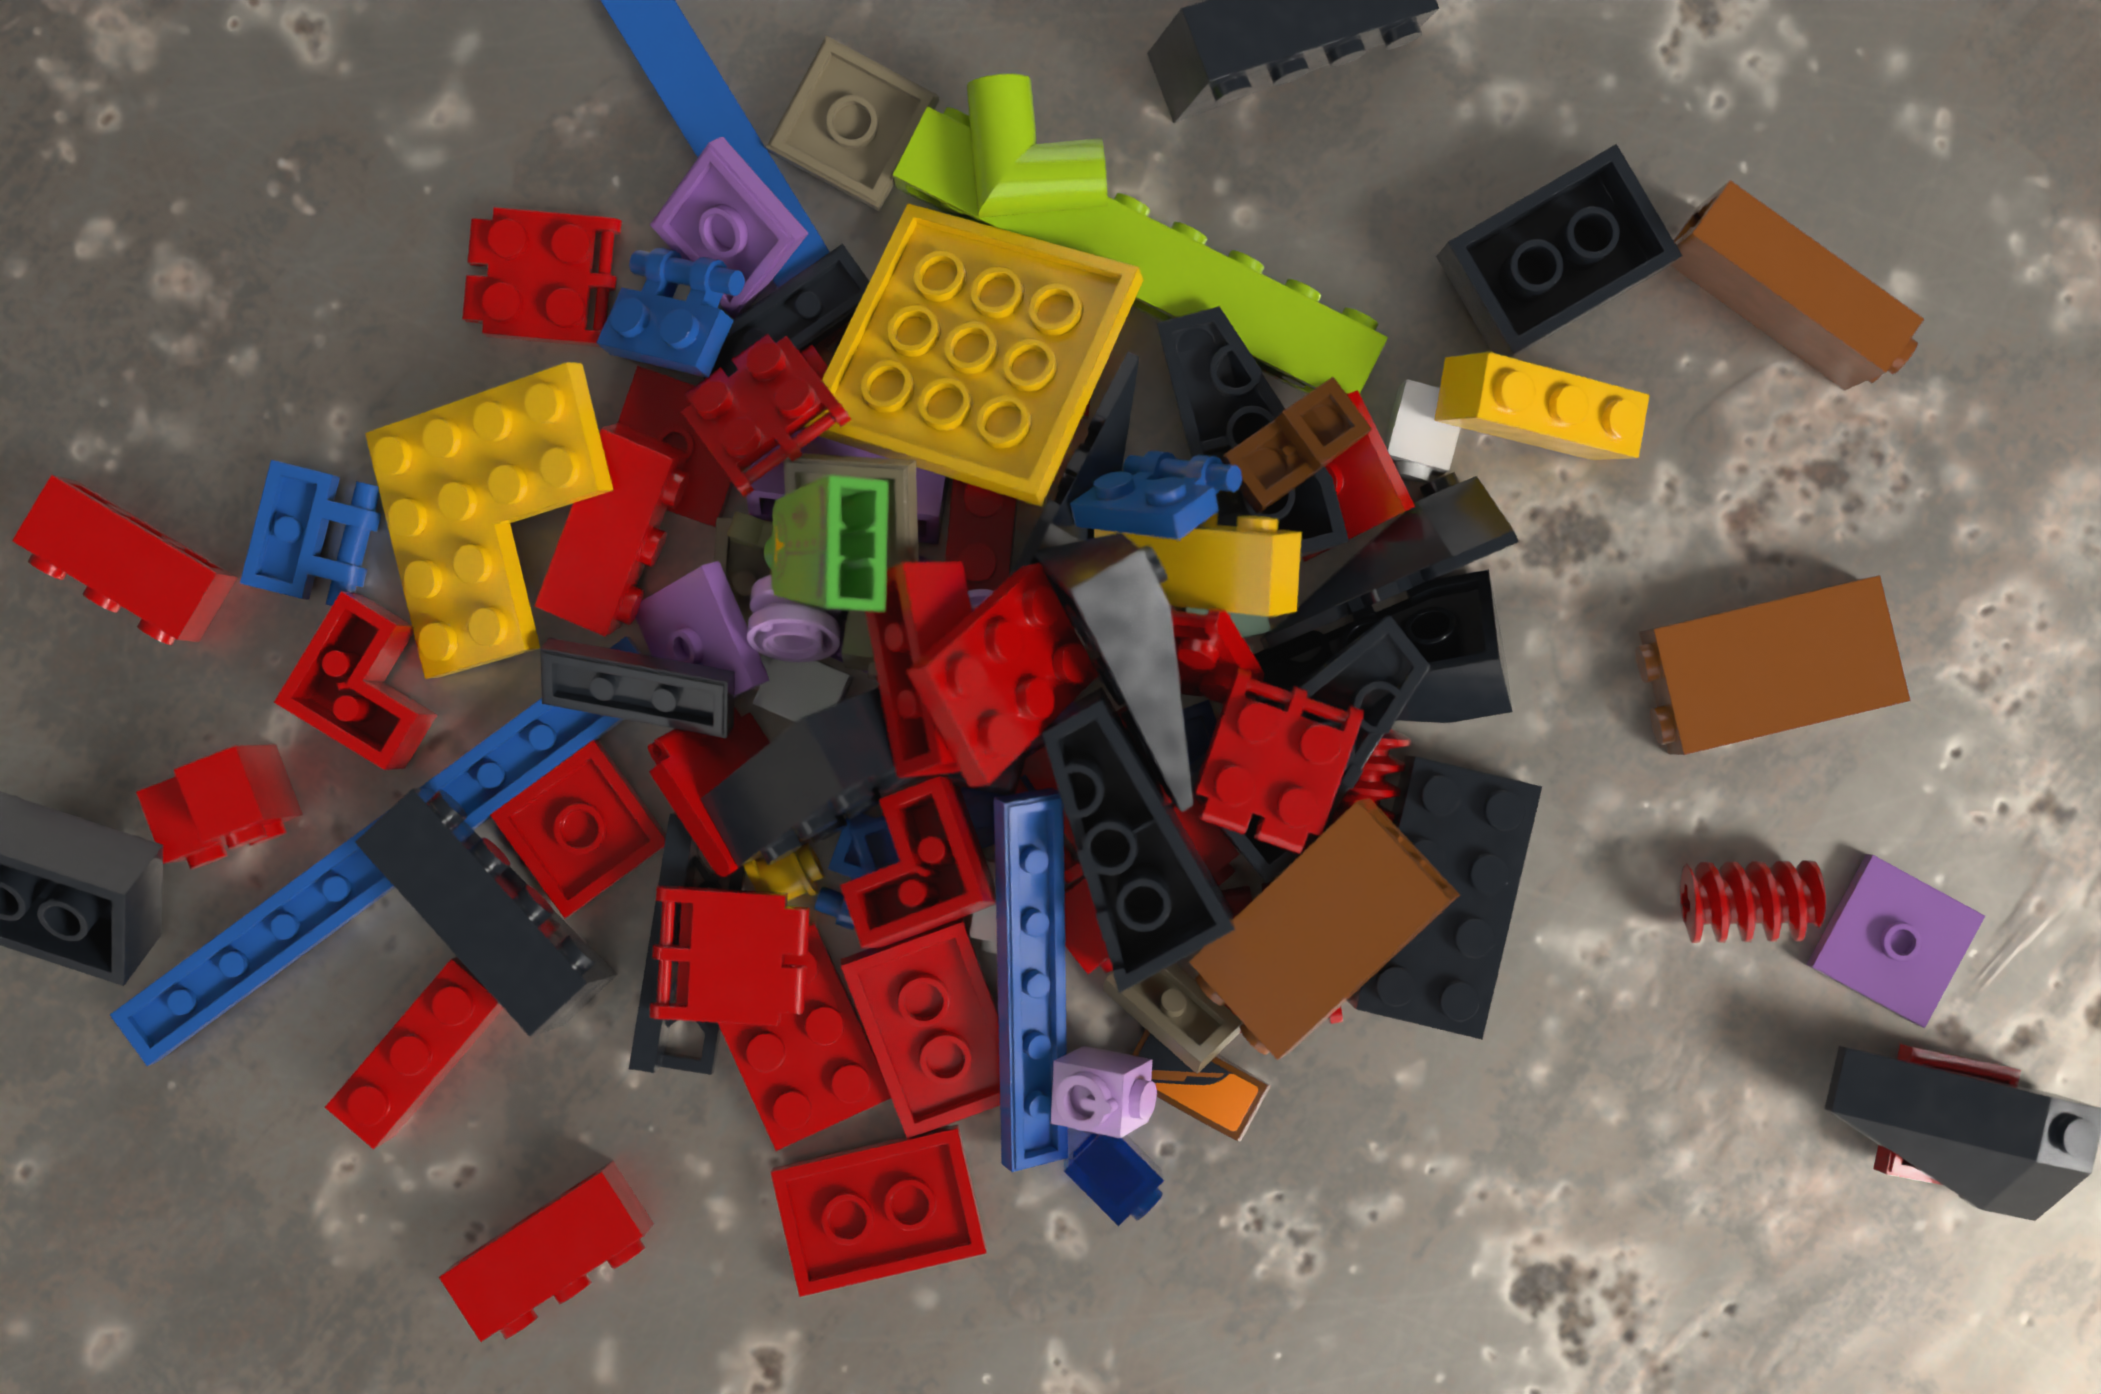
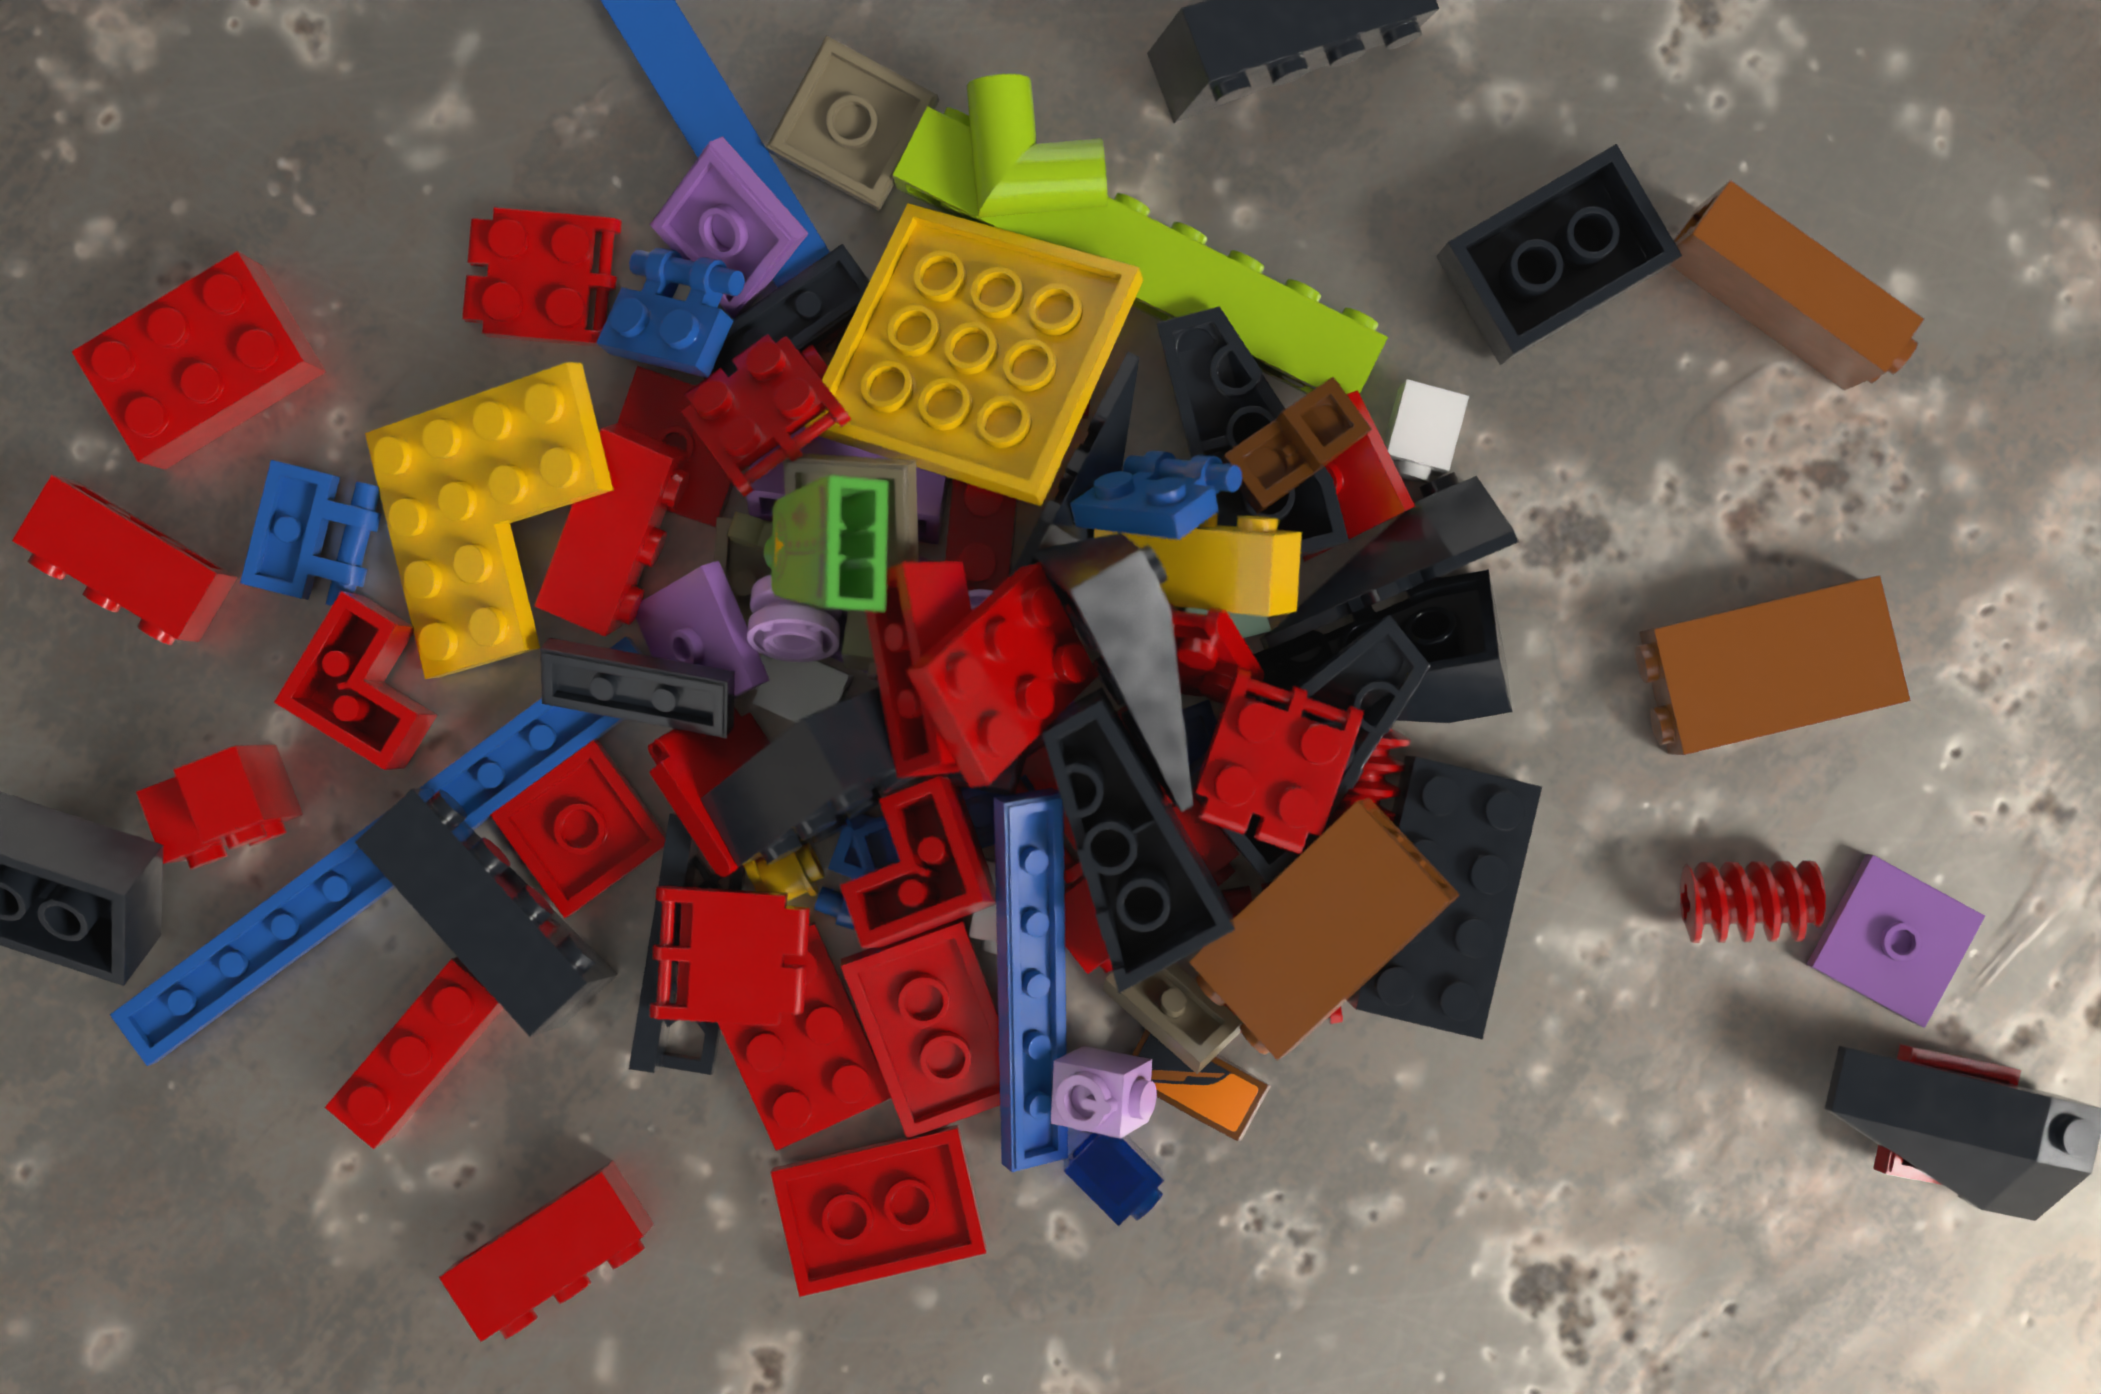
(198, 361): none -> red brick
(1541, 406): yellow brick -> none

